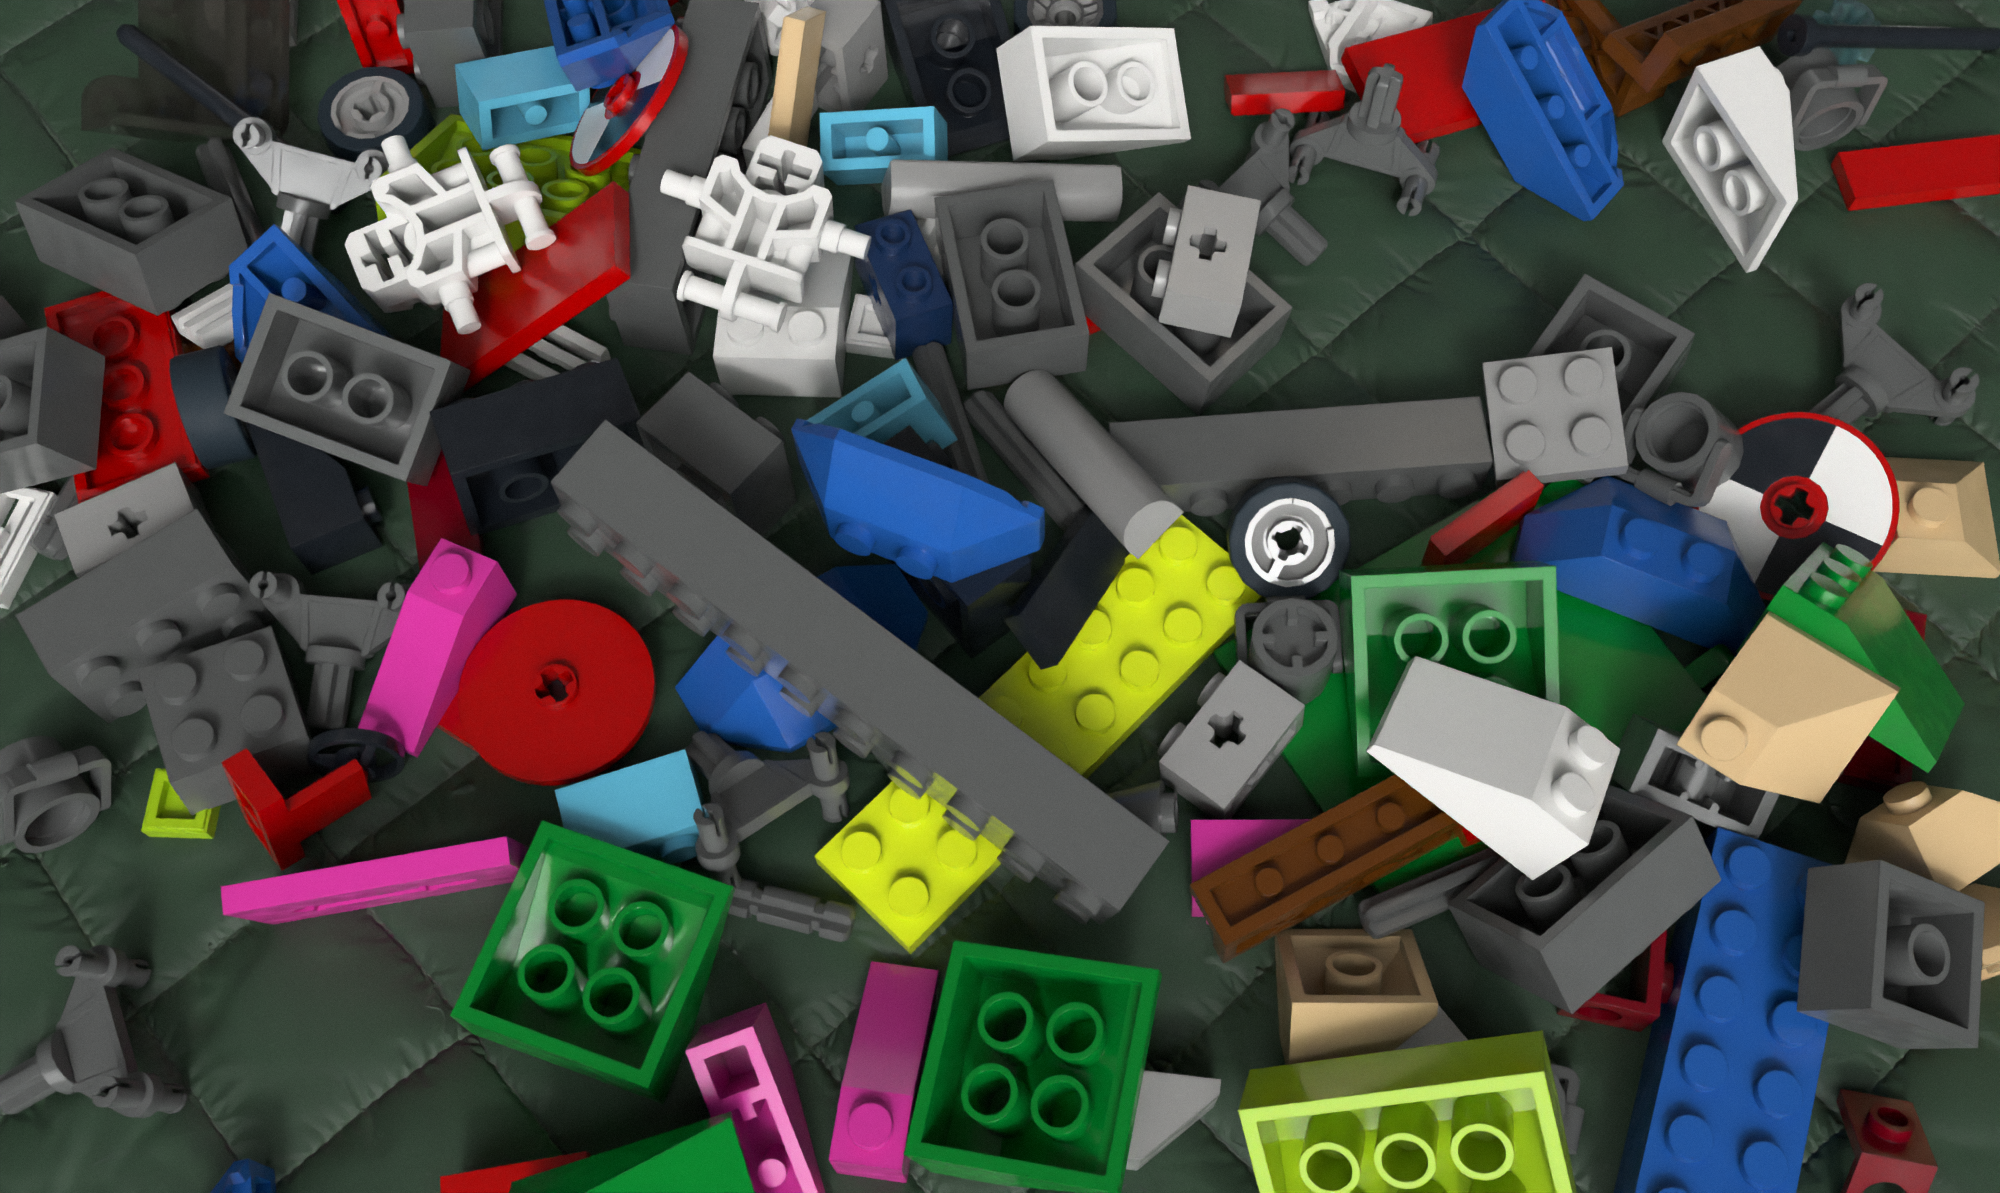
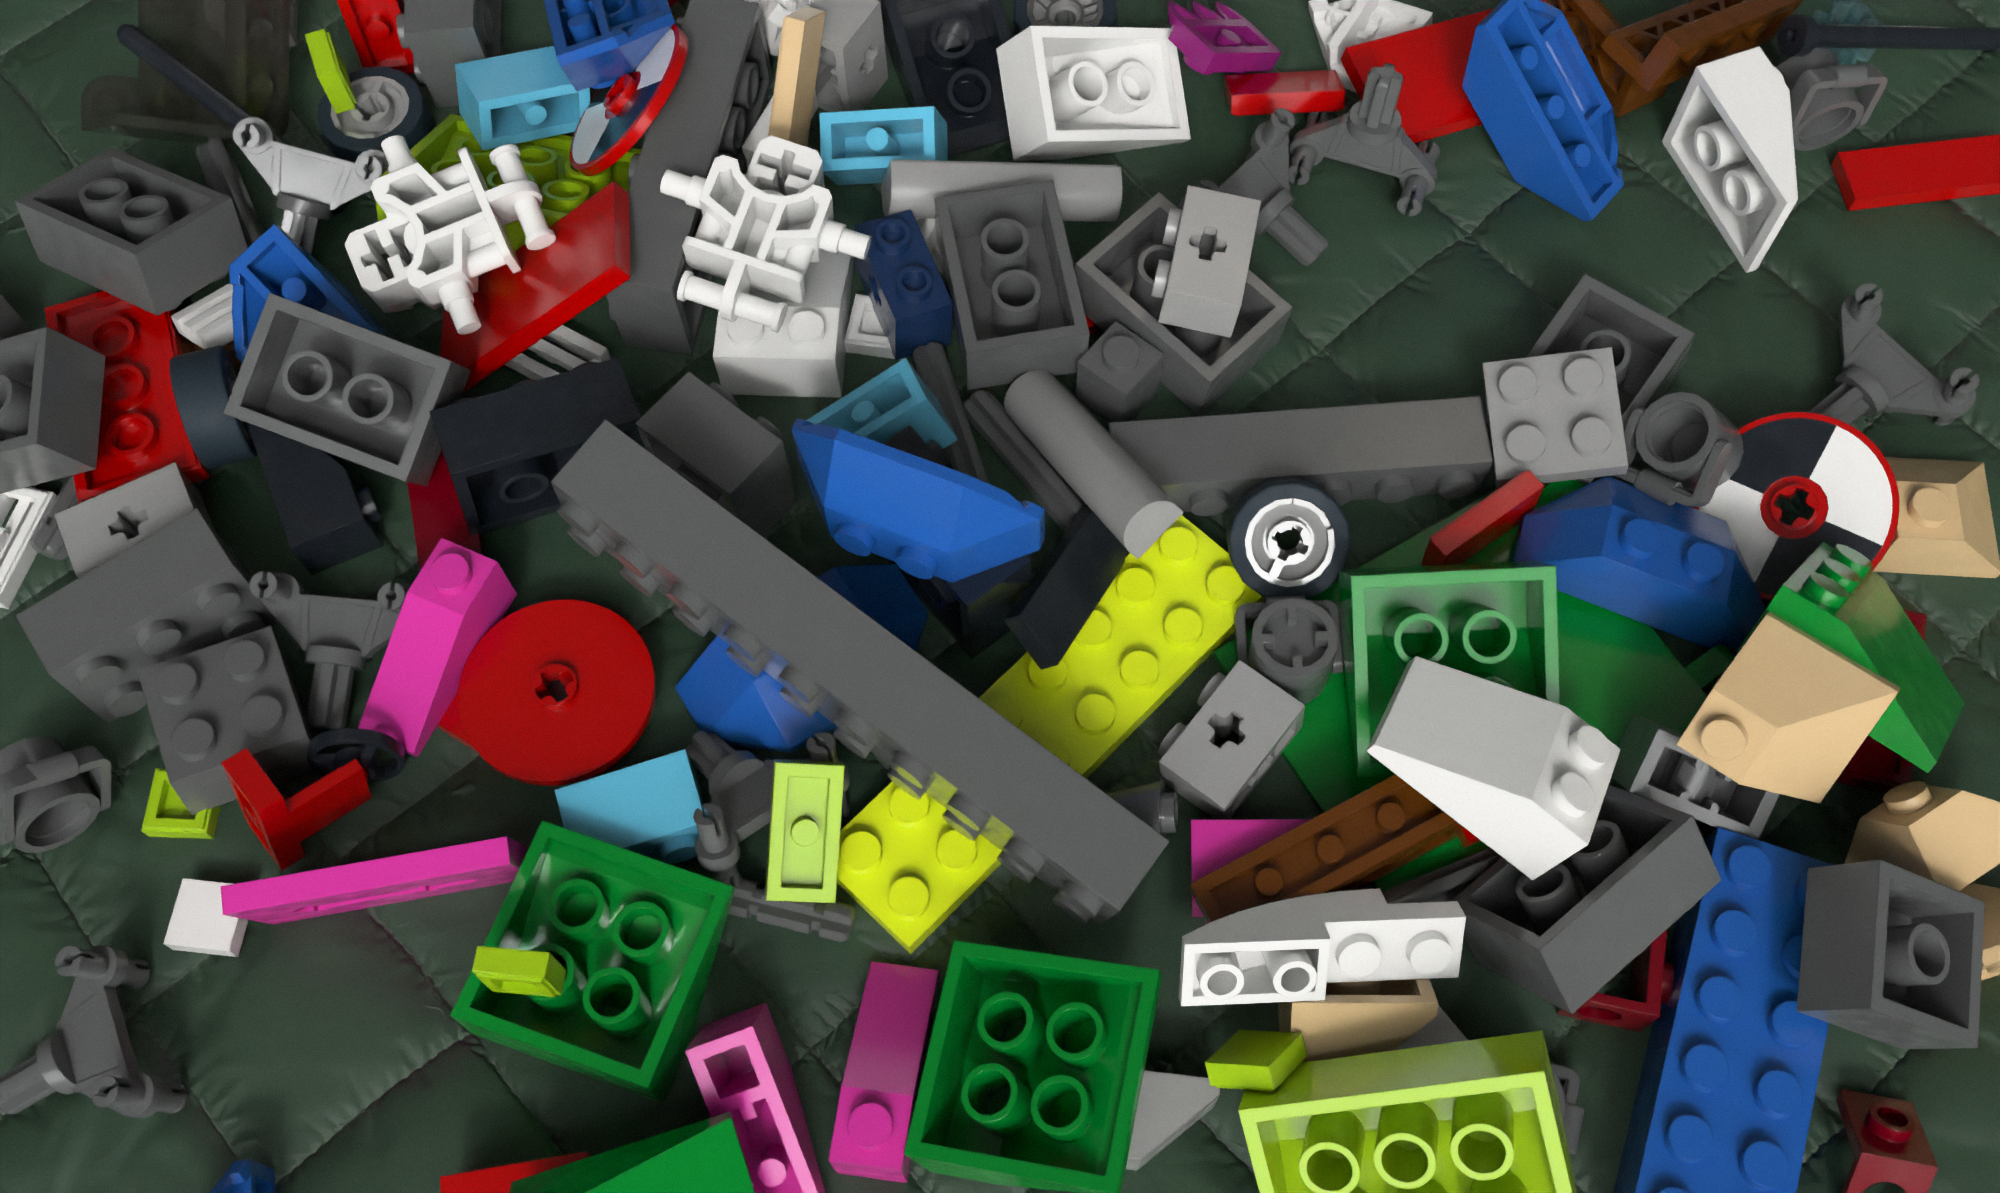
(200, 923): none -> white tile
(331, 71): none -> lime tile
(519, 971): none -> lime tile
(804, 831): none -> lime plate
(1118, 375): none -> dark grey brick
(1219, 40): none -> magenta plate
(1256, 1060): none -> lime tile
(1306, 941): none -> white slope

